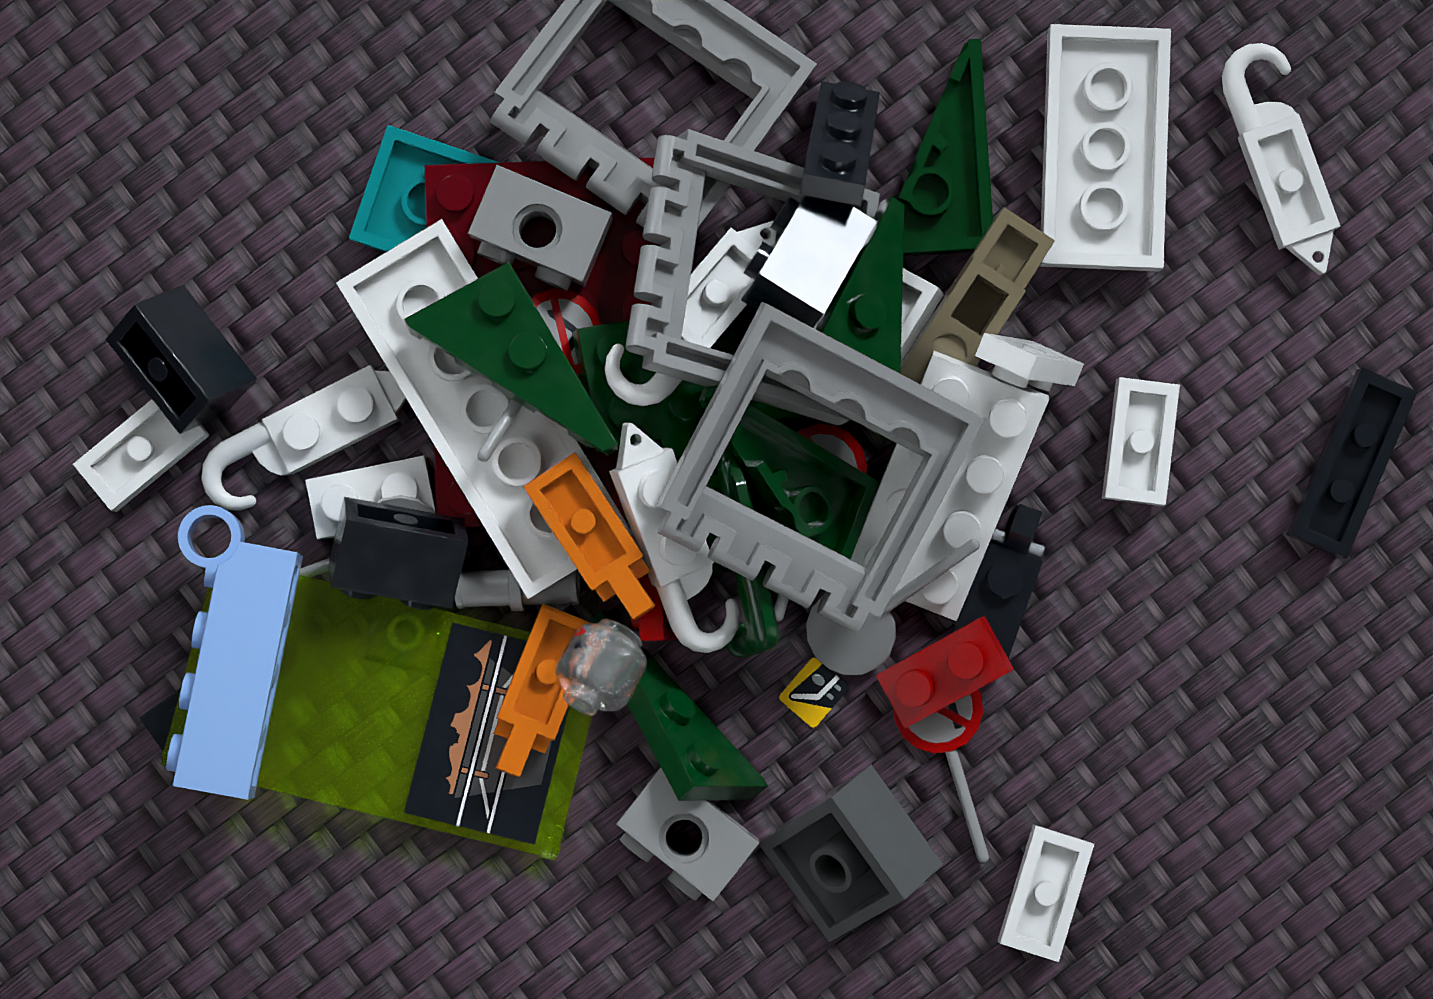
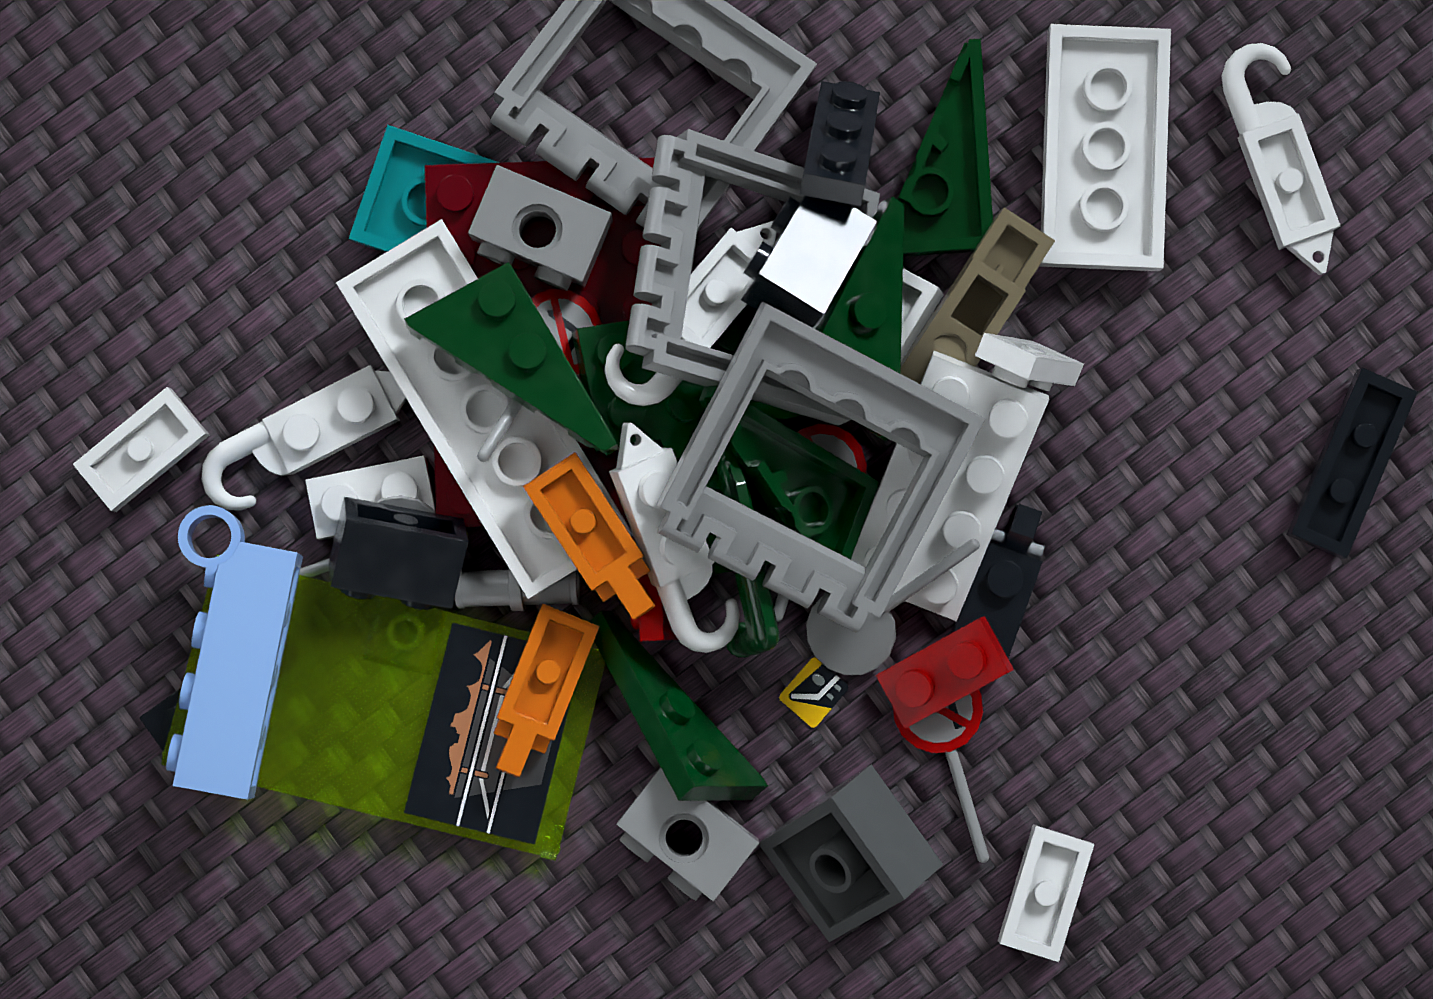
(181, 358): black brick -> none
(601, 667): clear head -> none
(1140, 441): white plate -> none

